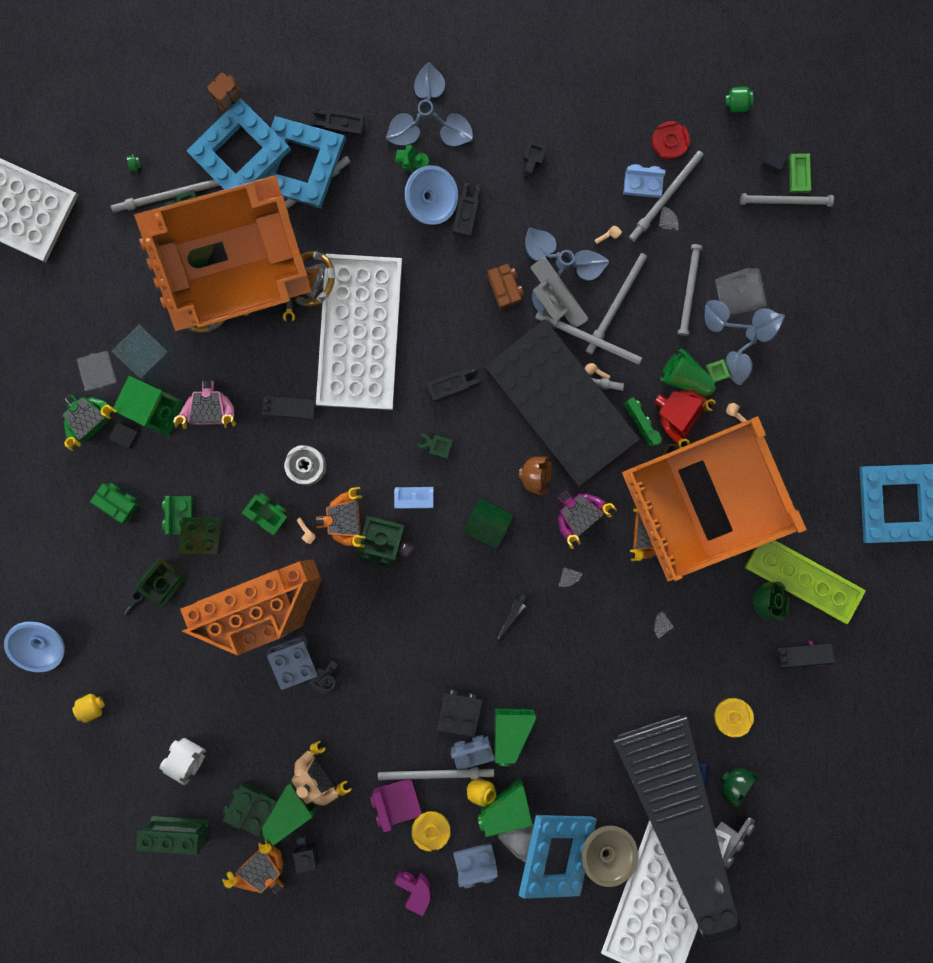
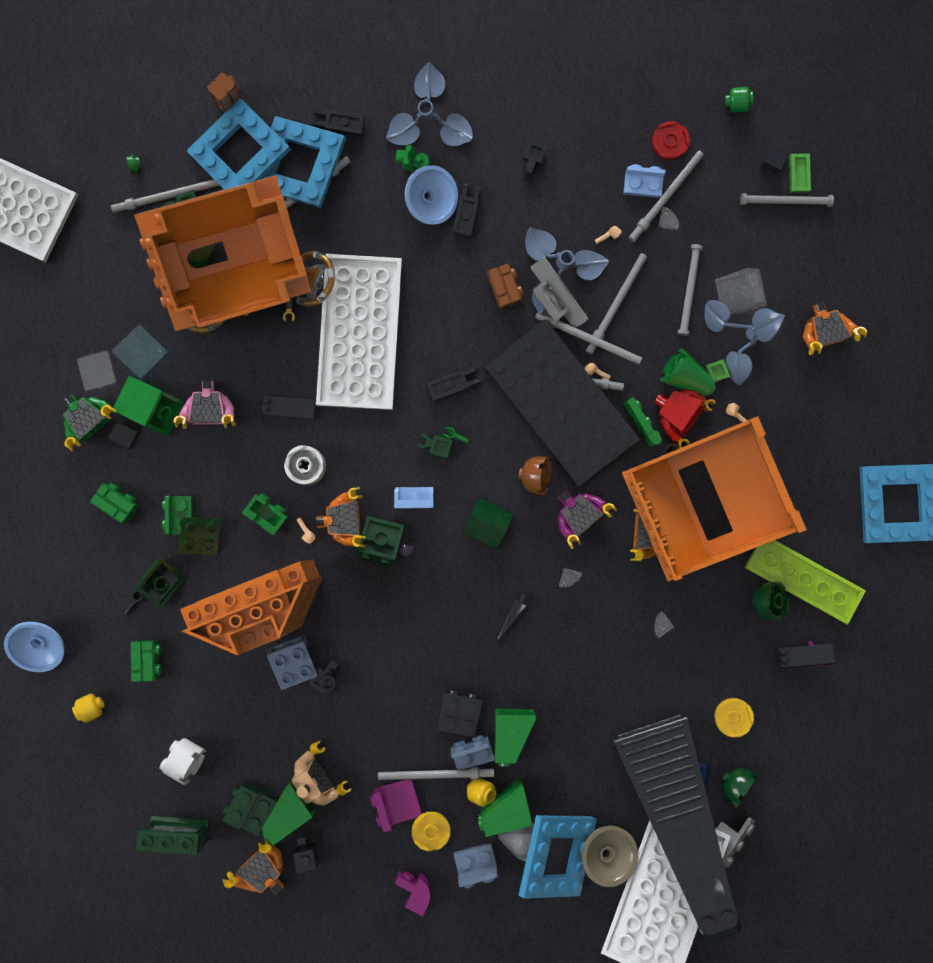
(145, 660): none -> green brick
(452, 434): none -> green hand
(829, 329): none -> torso

